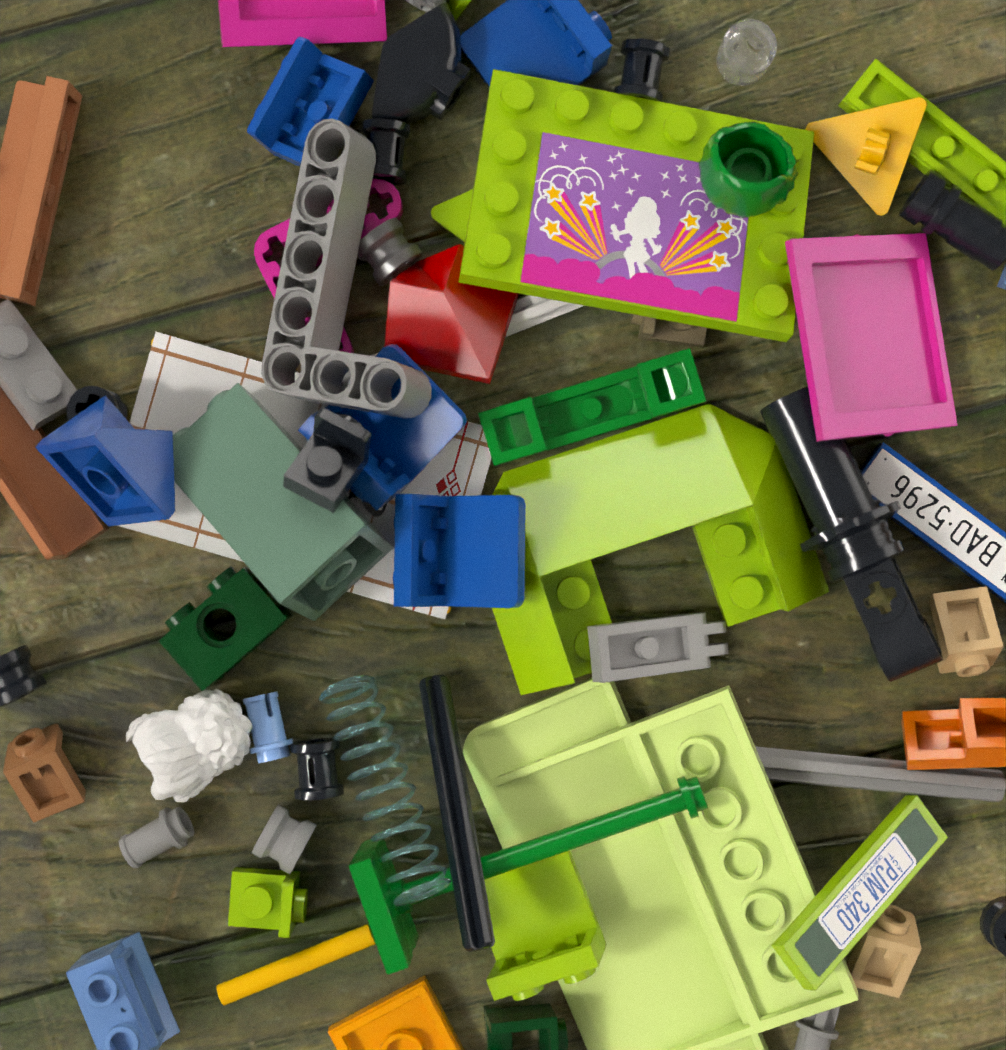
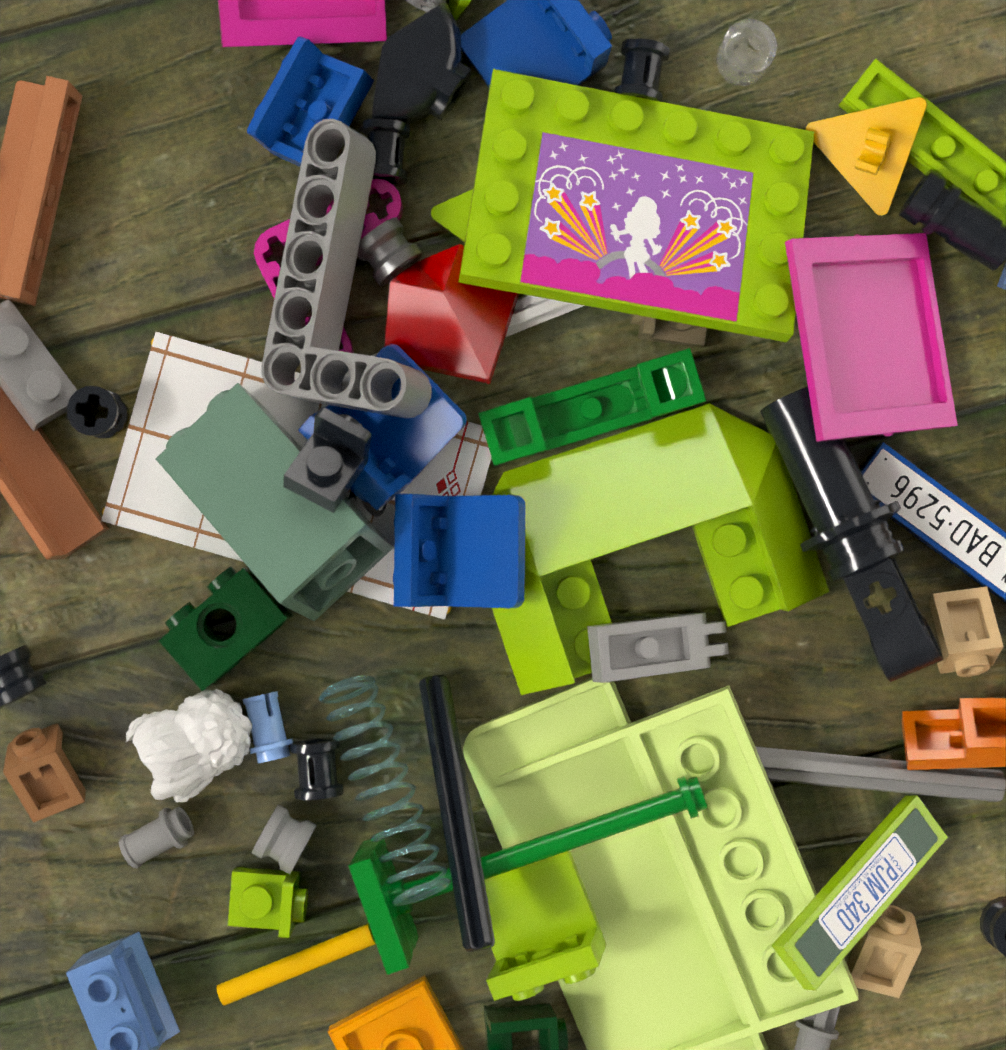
(113, 466): blue slope -> none
(747, 169): green hair -> none

